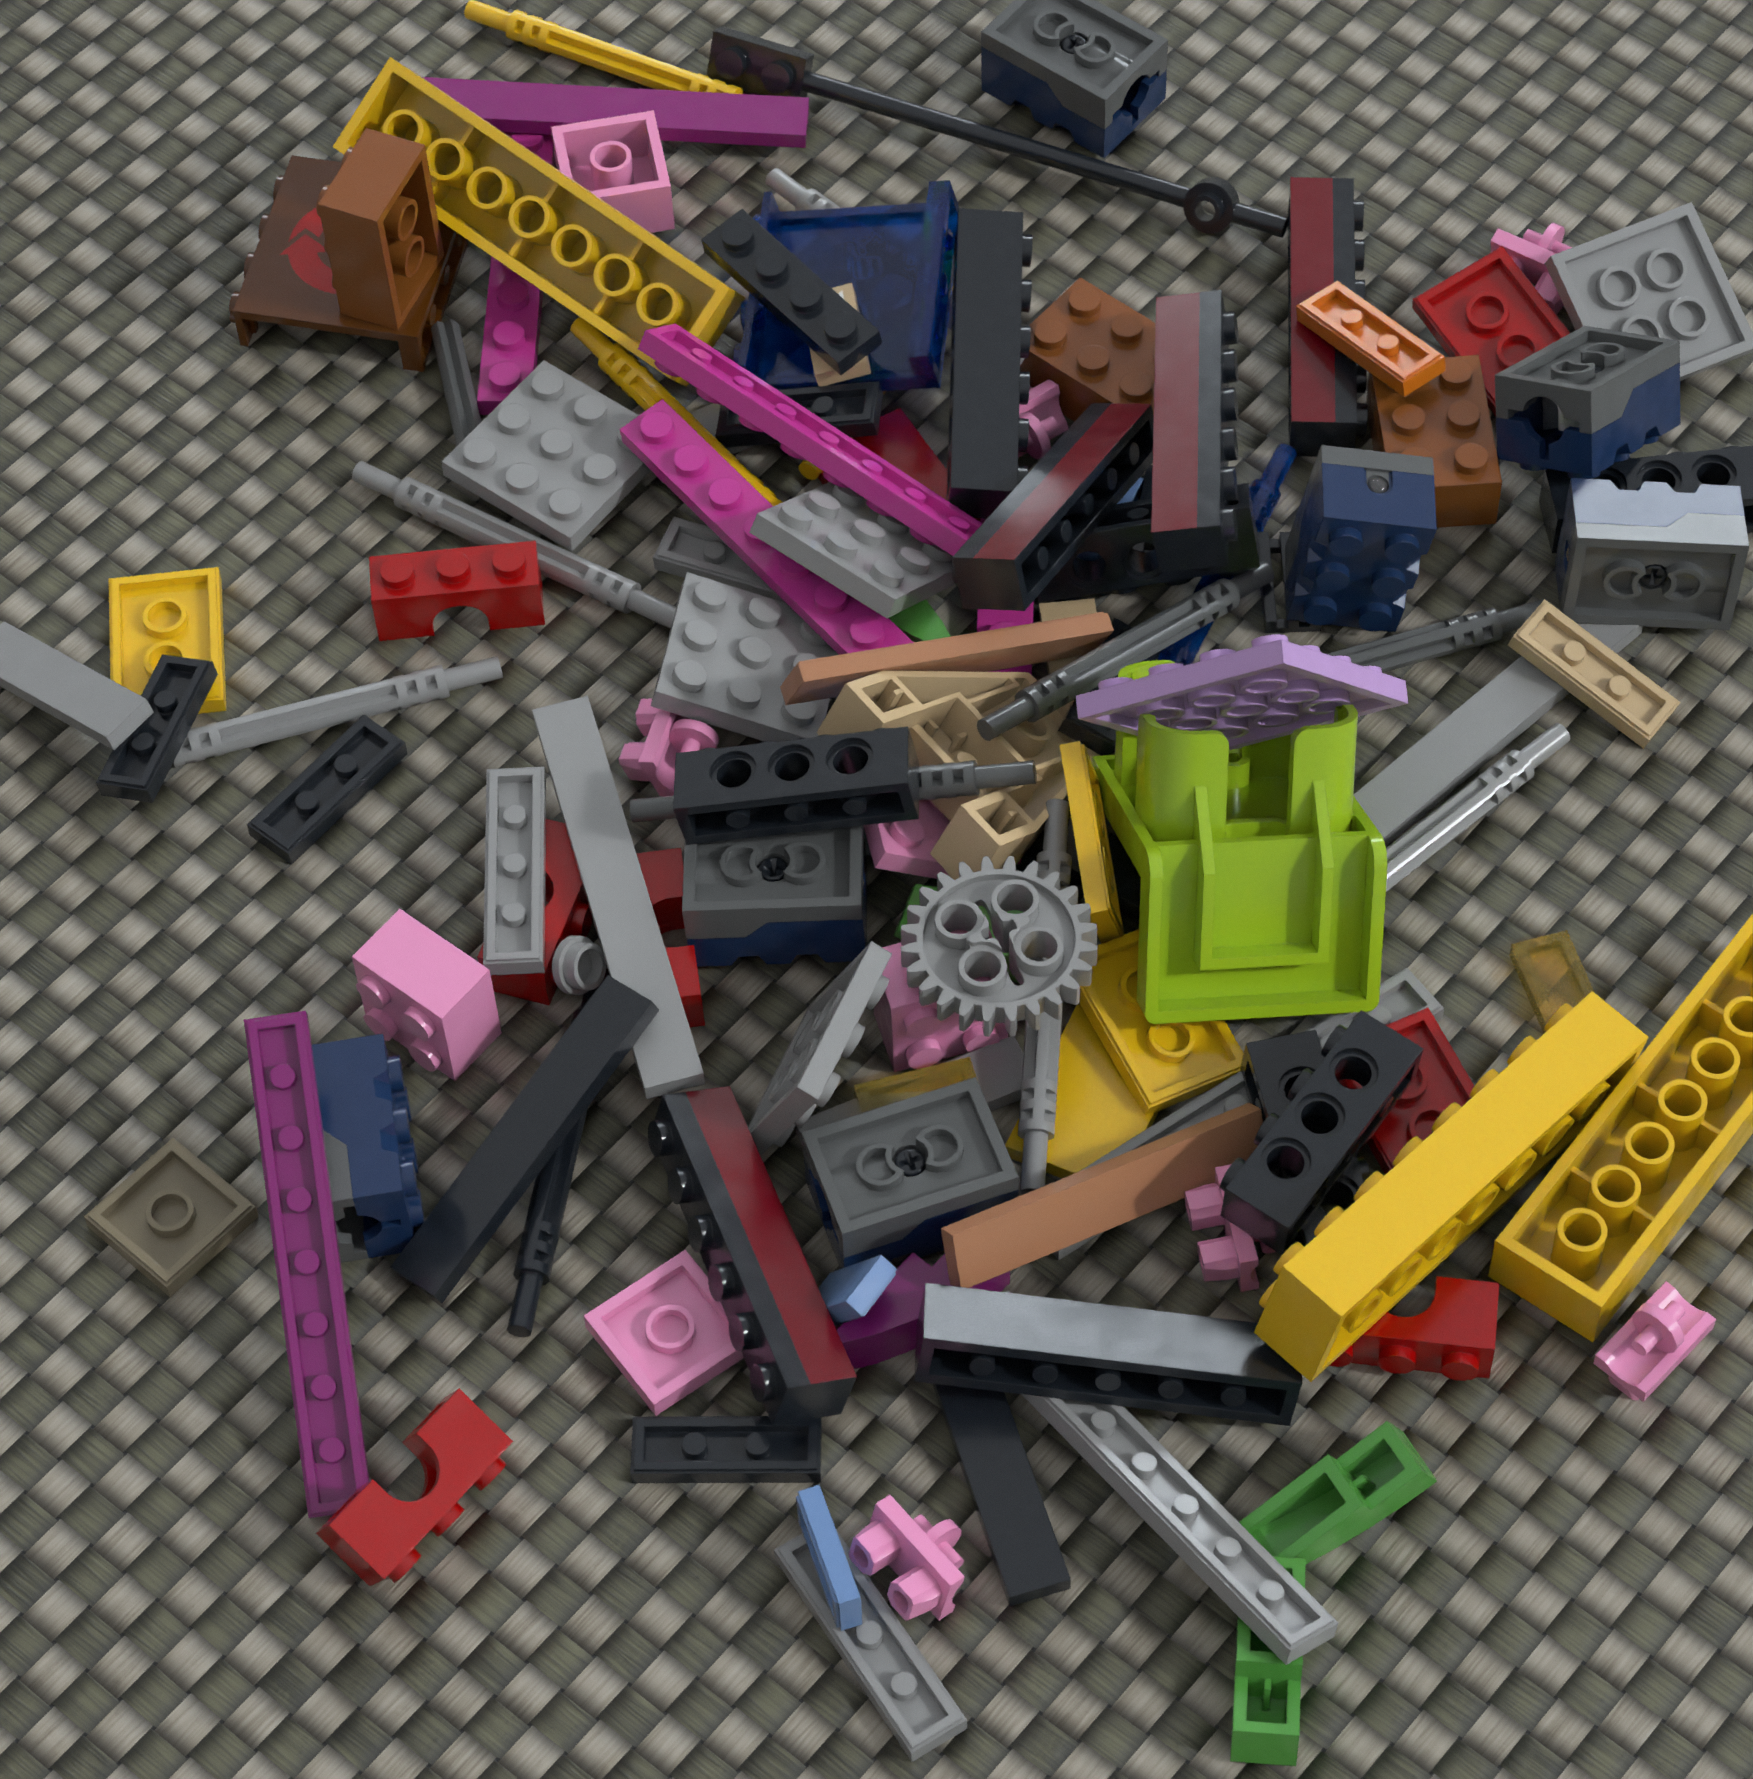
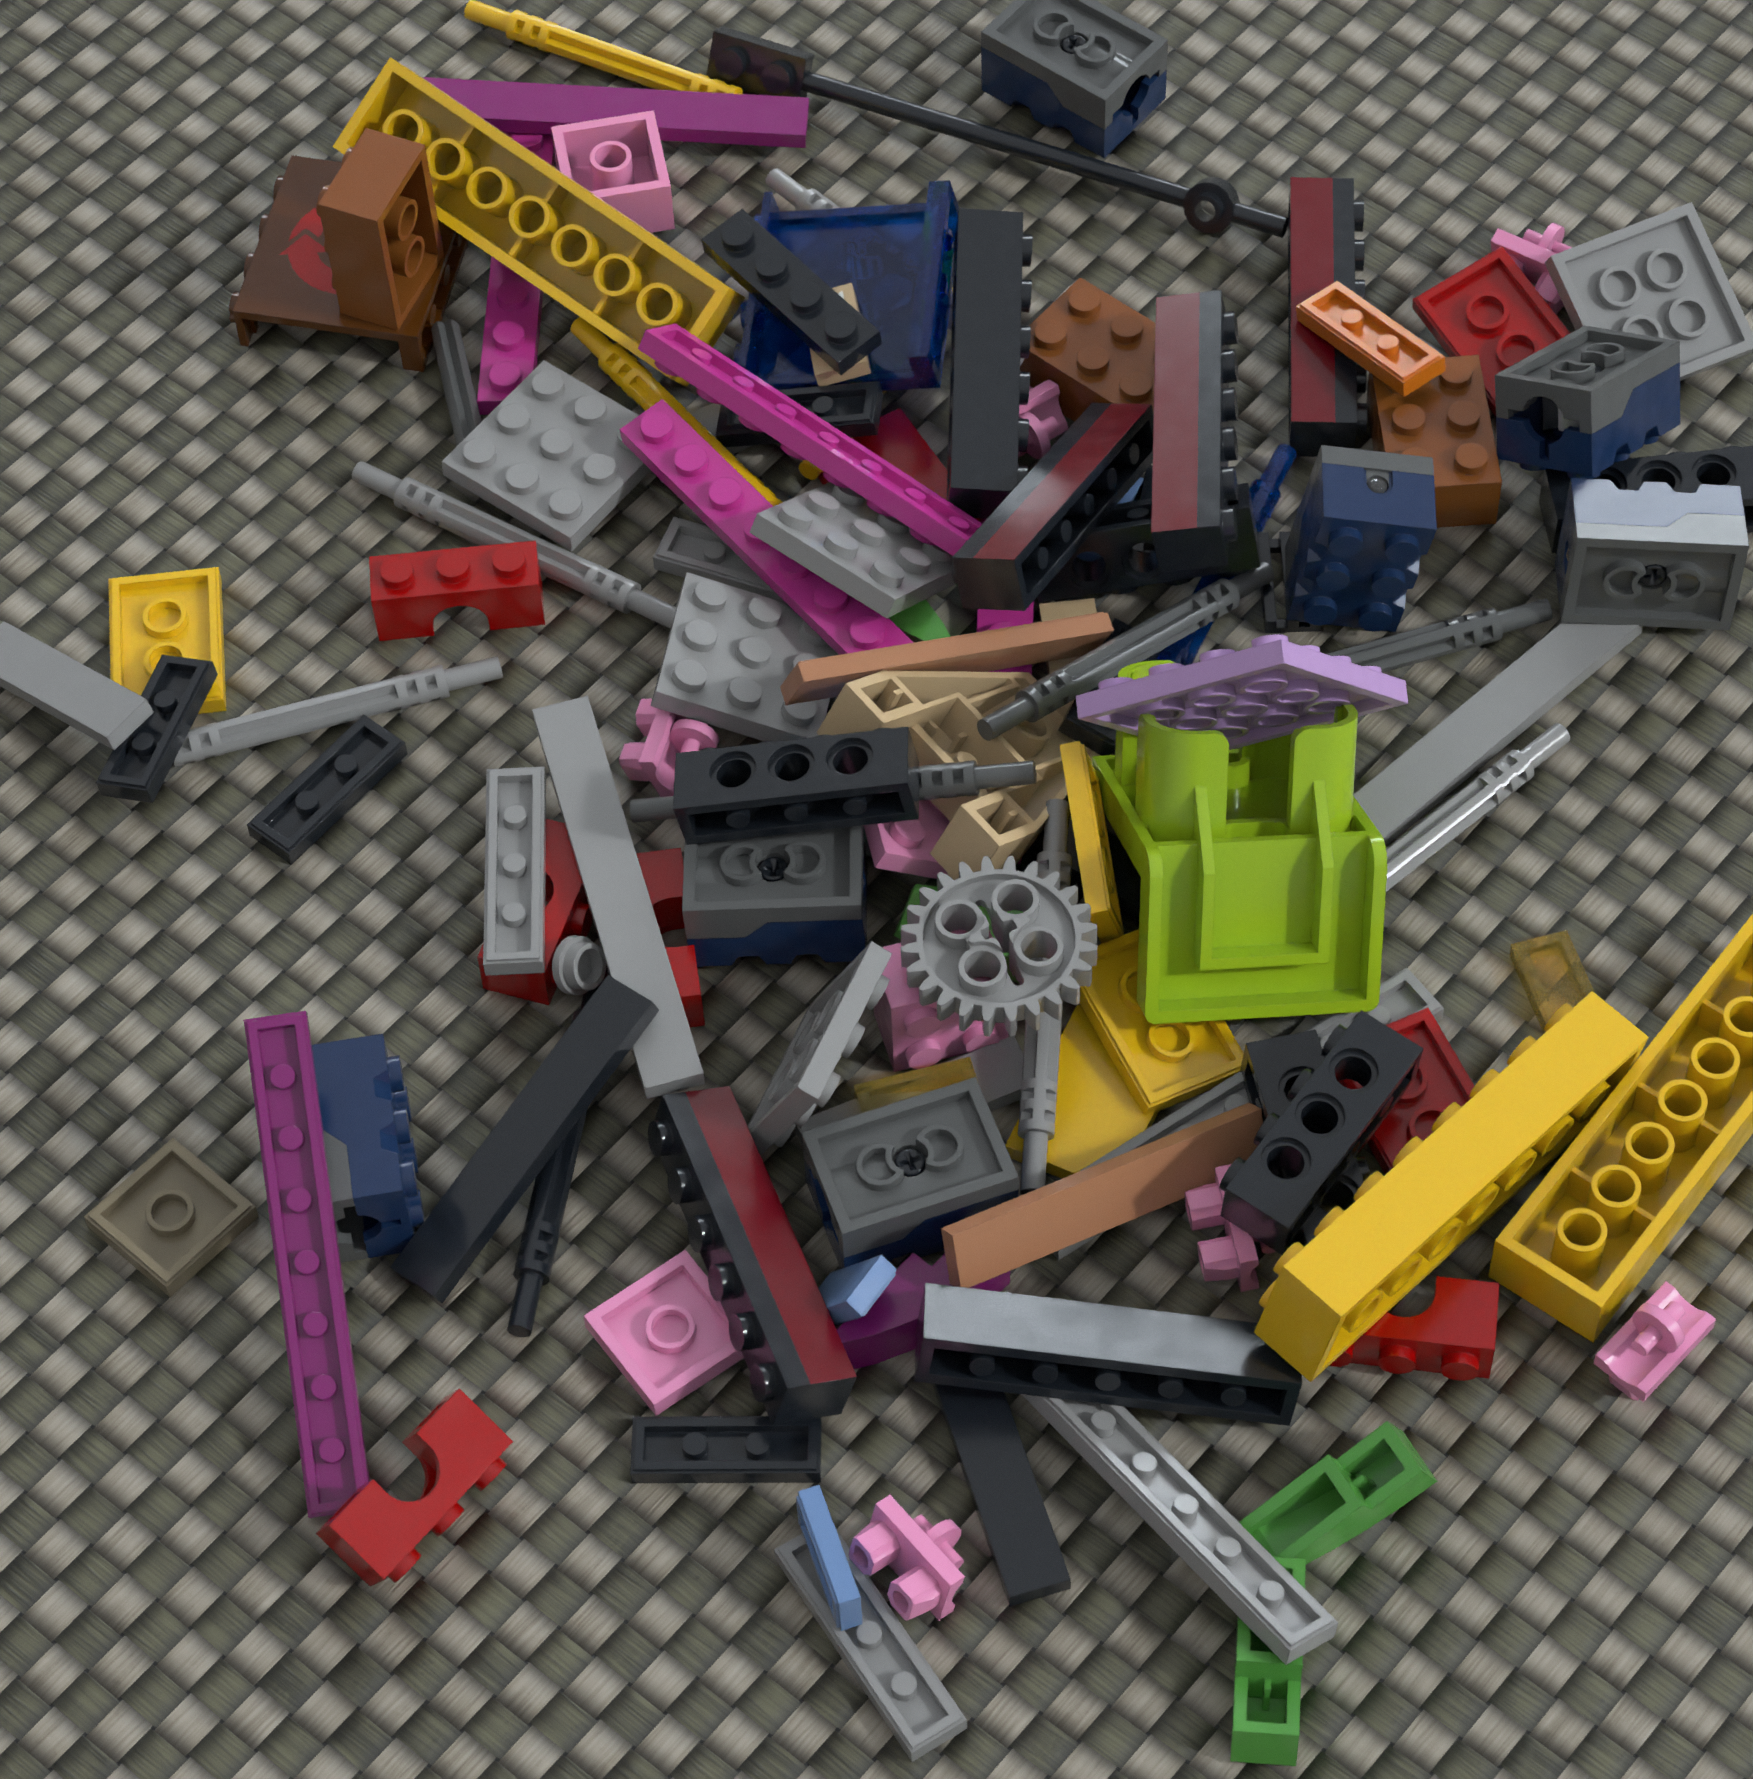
(426, 995): bright pink brick -> none
(1594, 673): tan tile -> none

